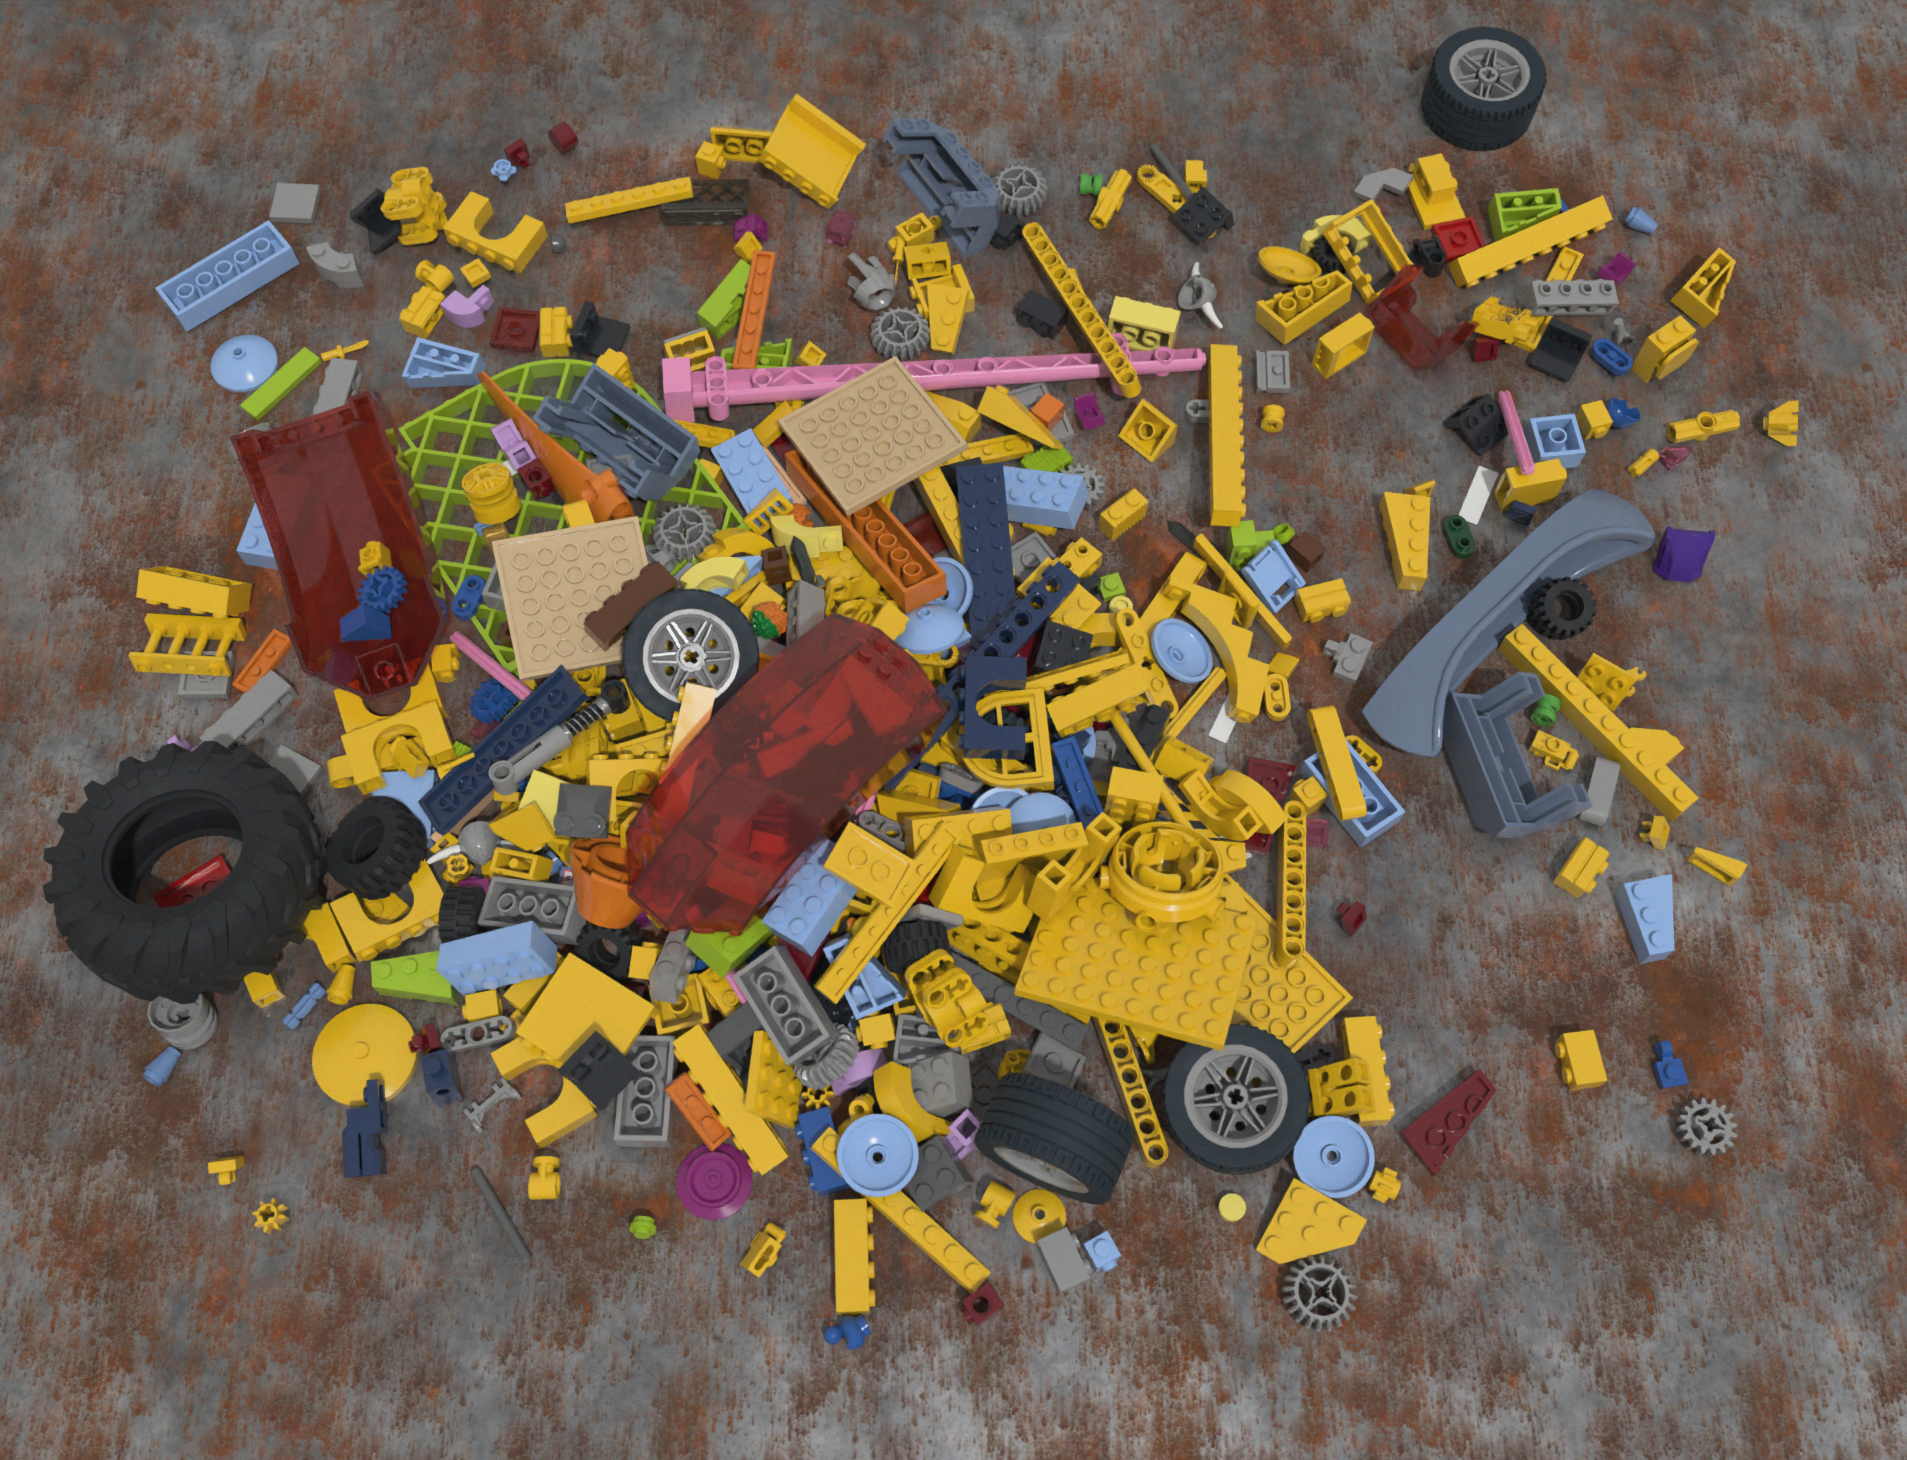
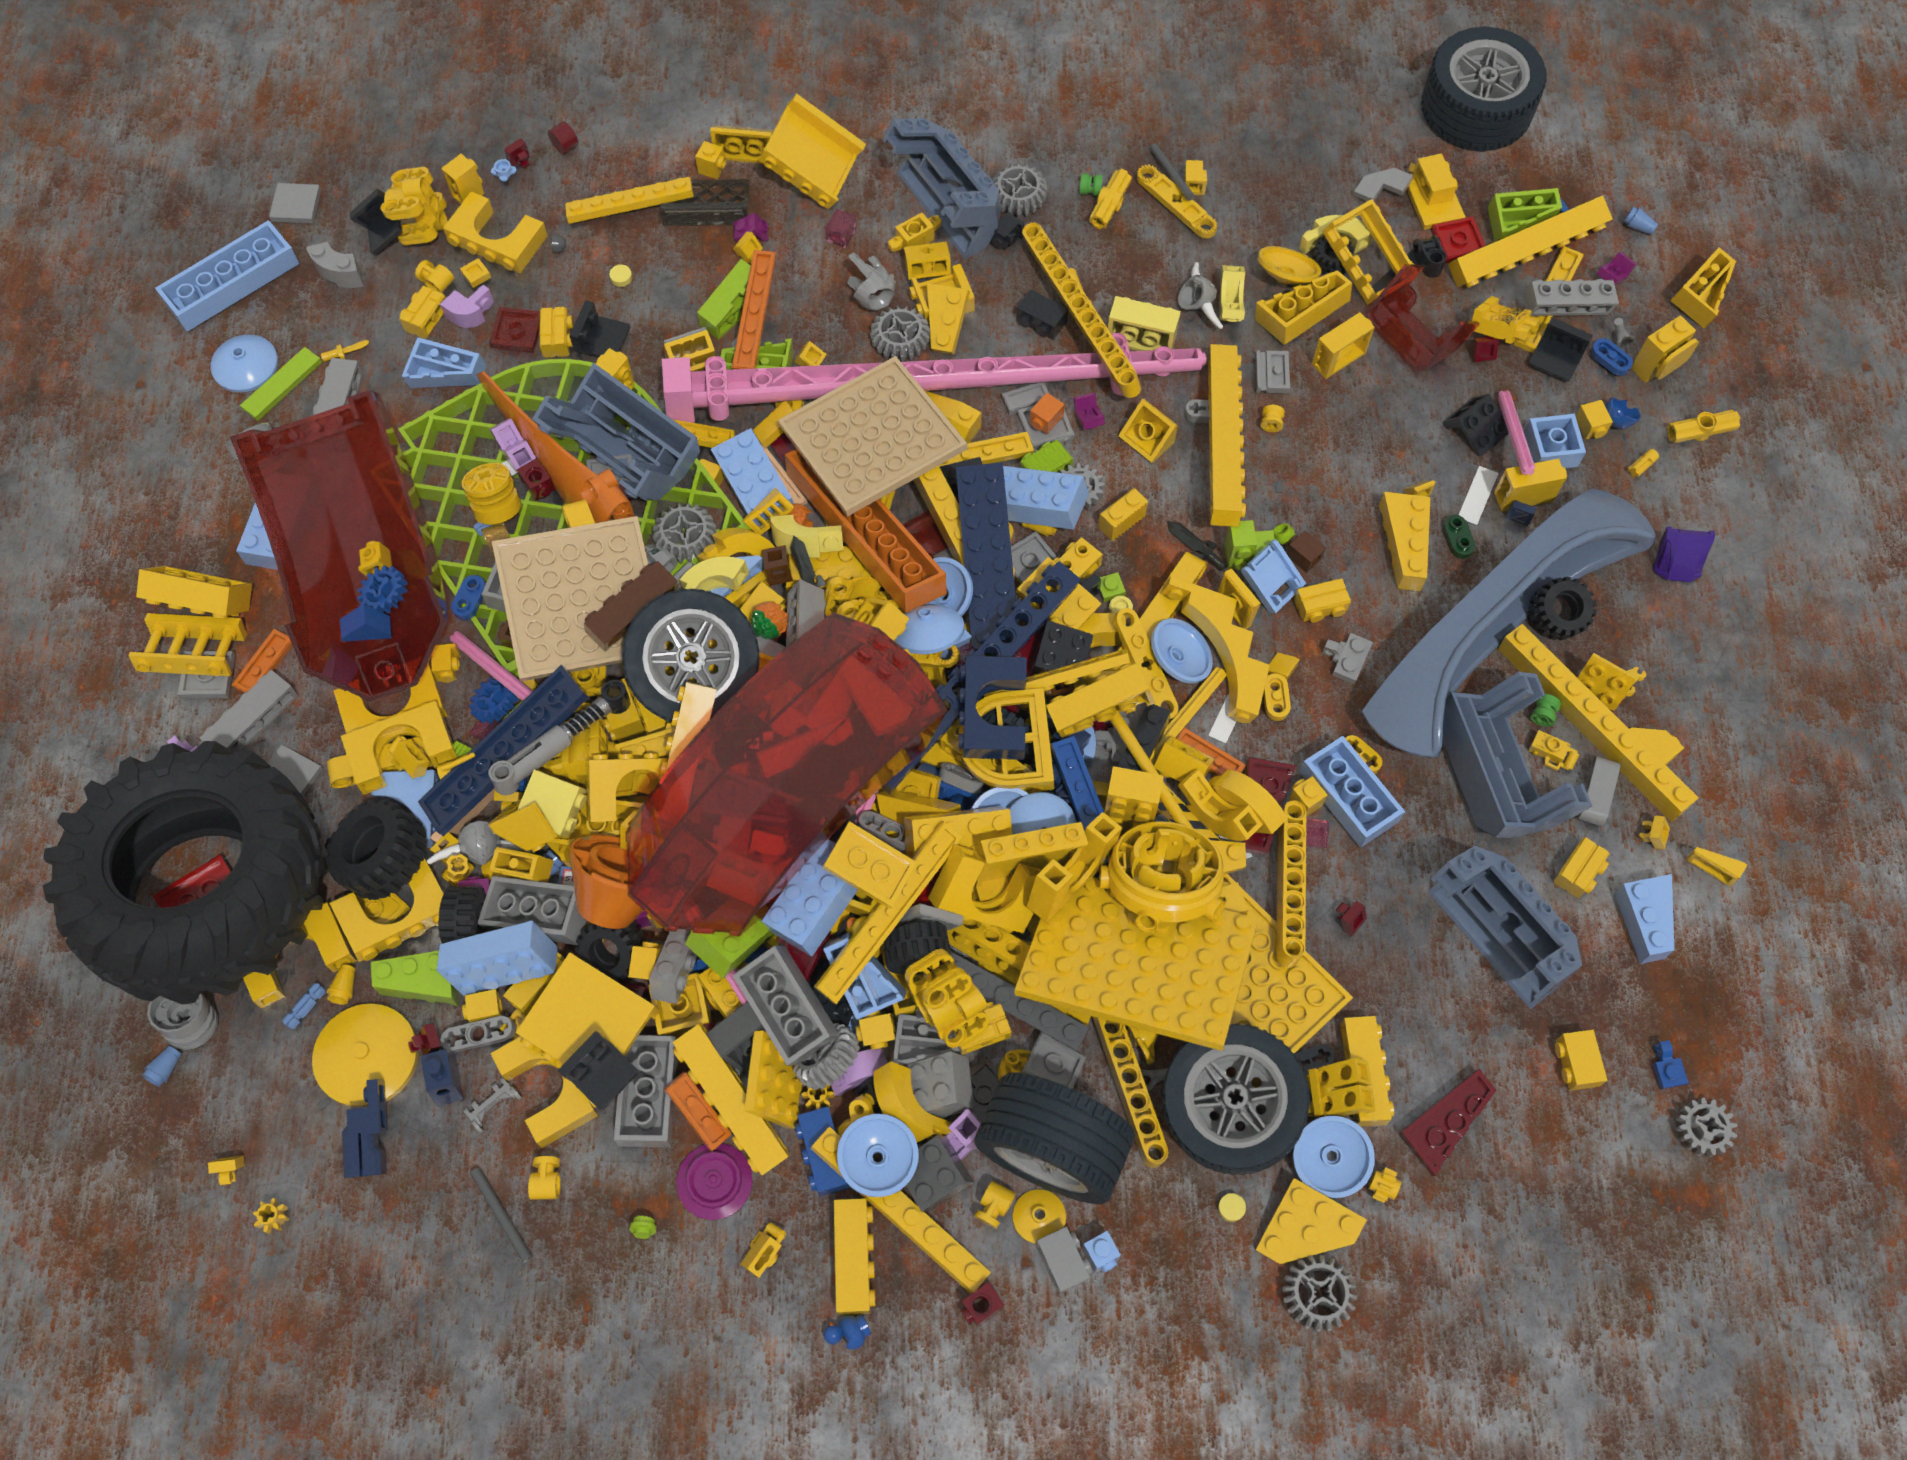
(462, 178): none -> yellow brick
(583, 811): dark grey slope -> none
(620, 275): none -> light yellow tile
(898, 258): yellow piece -> none
(1011, 412): yellow wedge -> none
(1203, 216): black bracket -> none
(1222, 760): none -> orange tile
(1231, 293): none -> light yellow arch
(1263, 615): yellow tile -> none
(1336, 763): yellow beam -> none
(1507, 923): none -> sand blue wedge
(1674, 455): clear pink slope -> none
(1782, 422): yellow brick -> none

